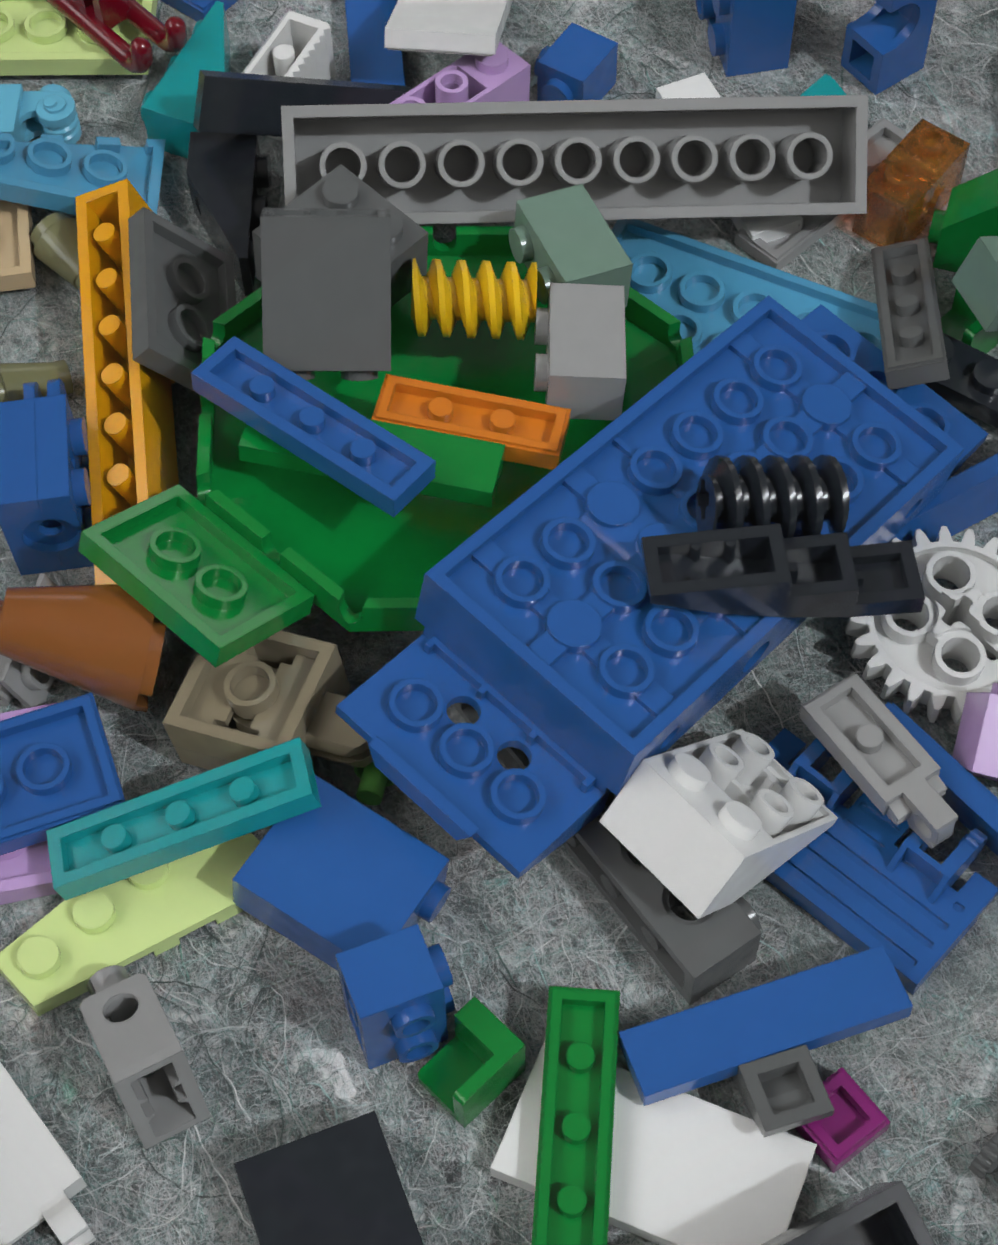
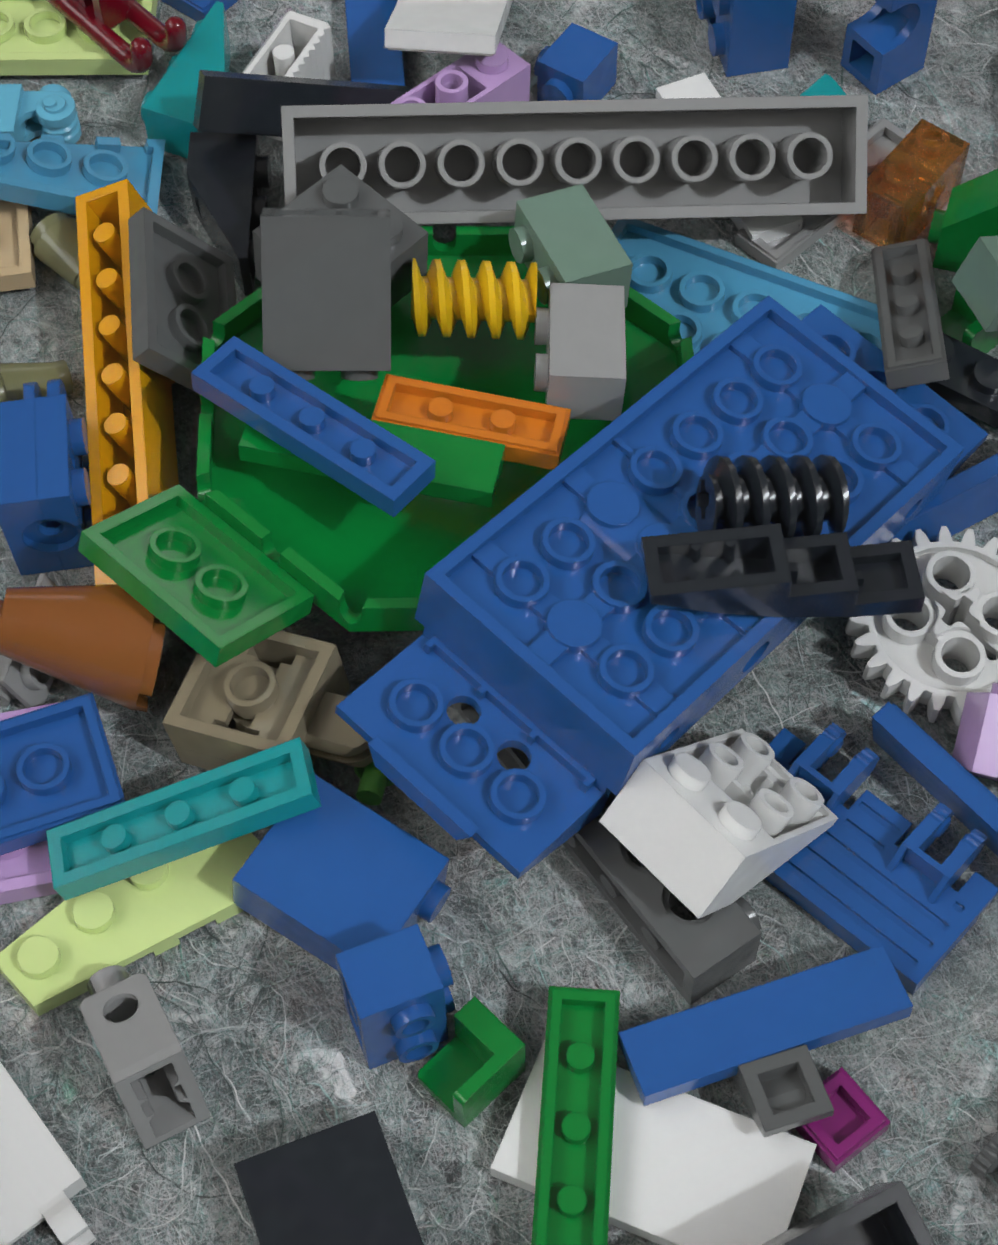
(881, 757): light grey hinge -> none

